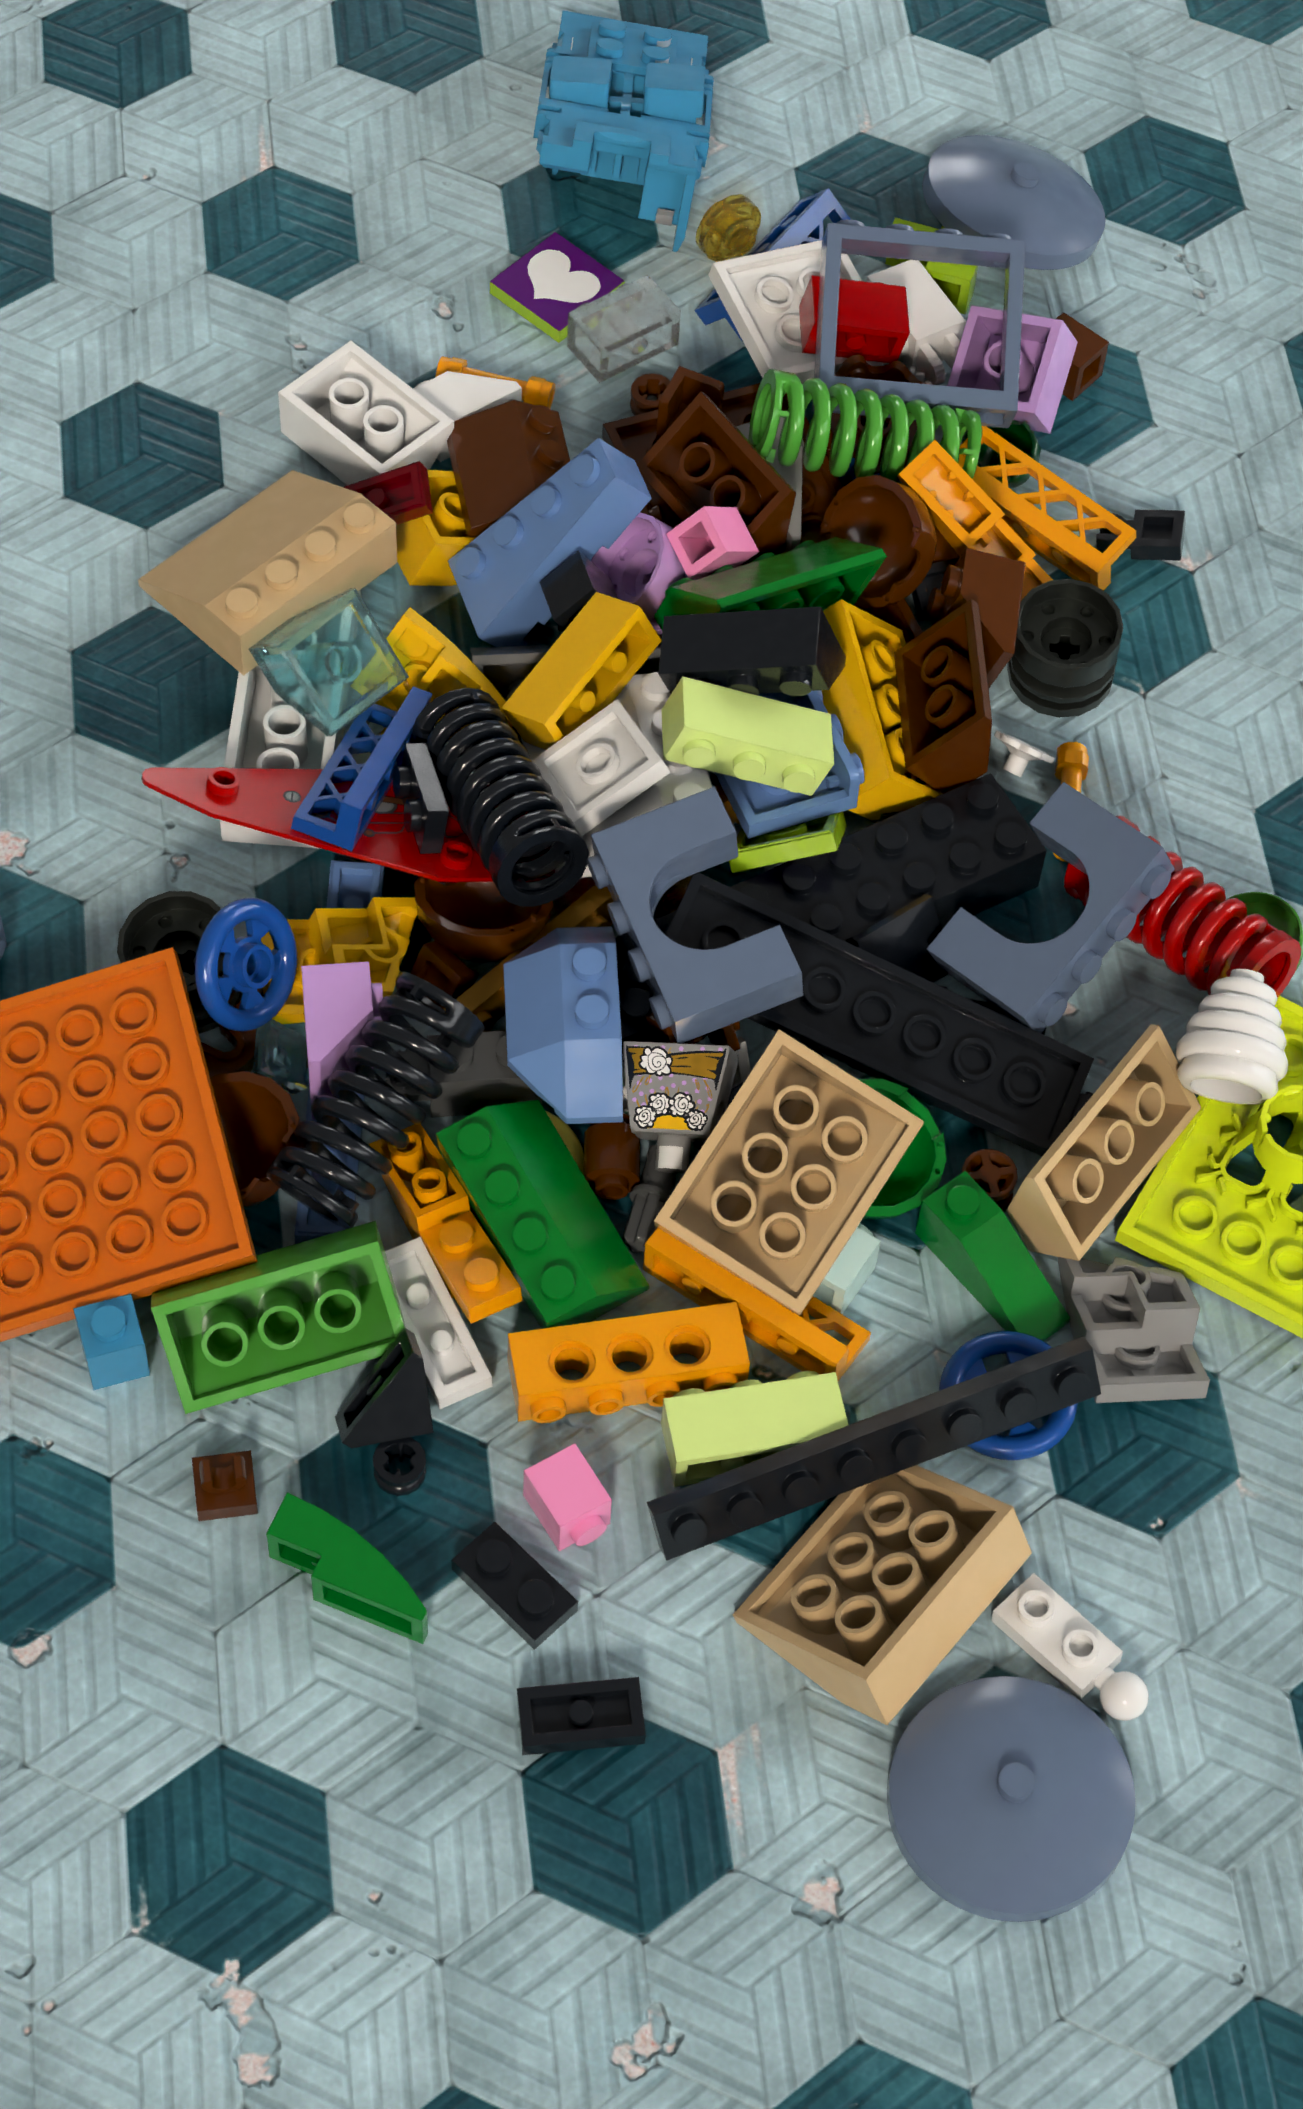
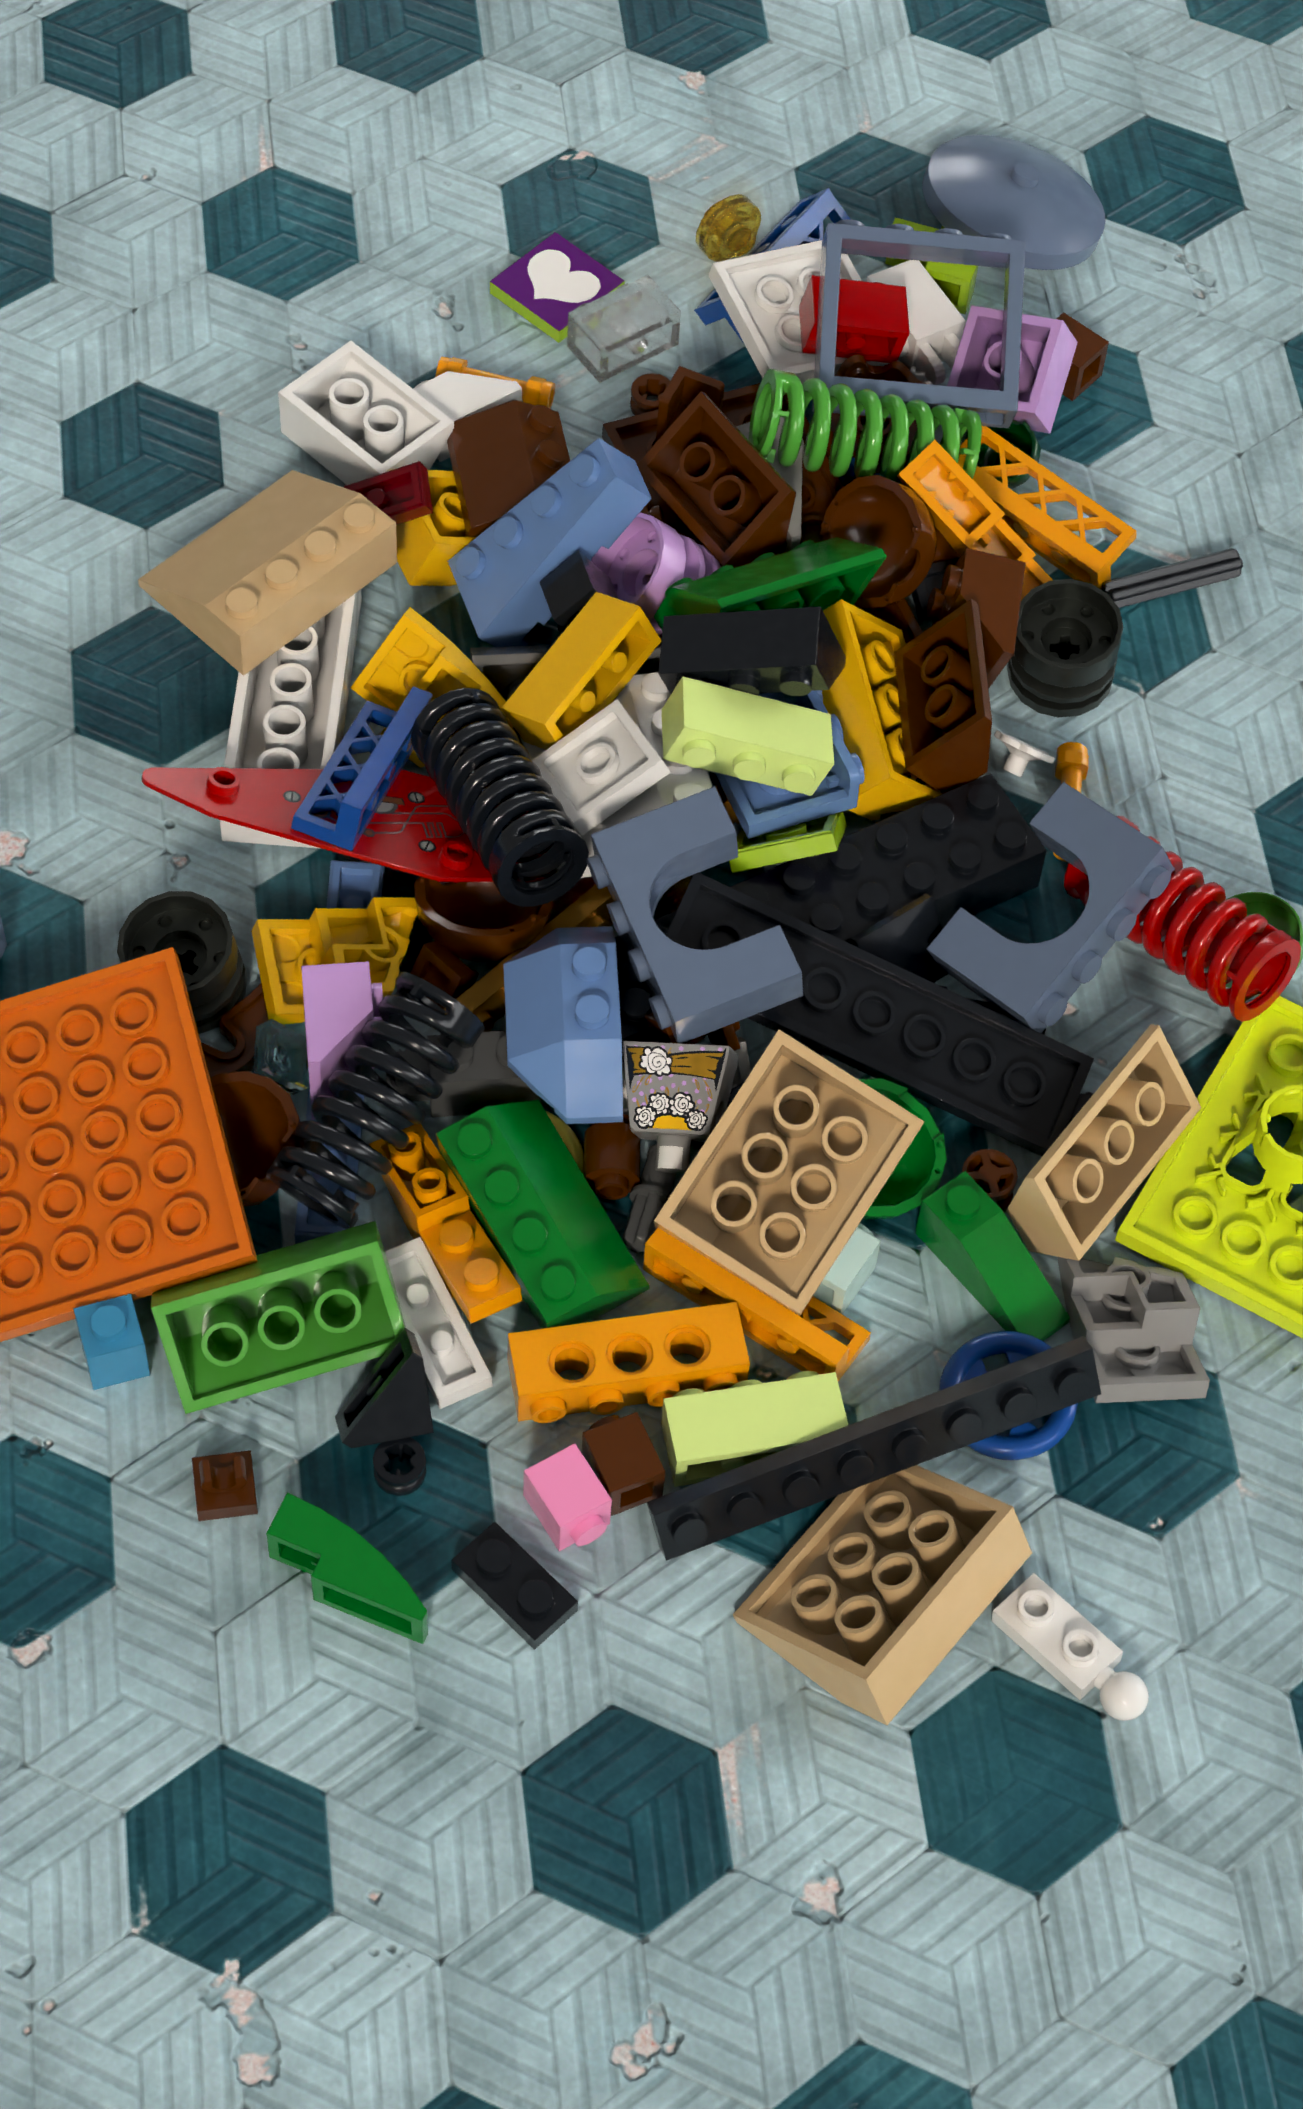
(246, 964): blue plate -> none
(330, 662): clear light blue slope -> none
(422, 798): black plate -> none
(580, 1716): black plate -> none
(624, 1461): none -> reddish brown brick
(628, 110): dark azure piece -> none
(712, 540): bright pink brick -> none
(1010, 1799): sand blue dish -> none
(1157, 535): black plate -> none
(1174, 578): none -> black axle
(1234, 1042): white piece -> none

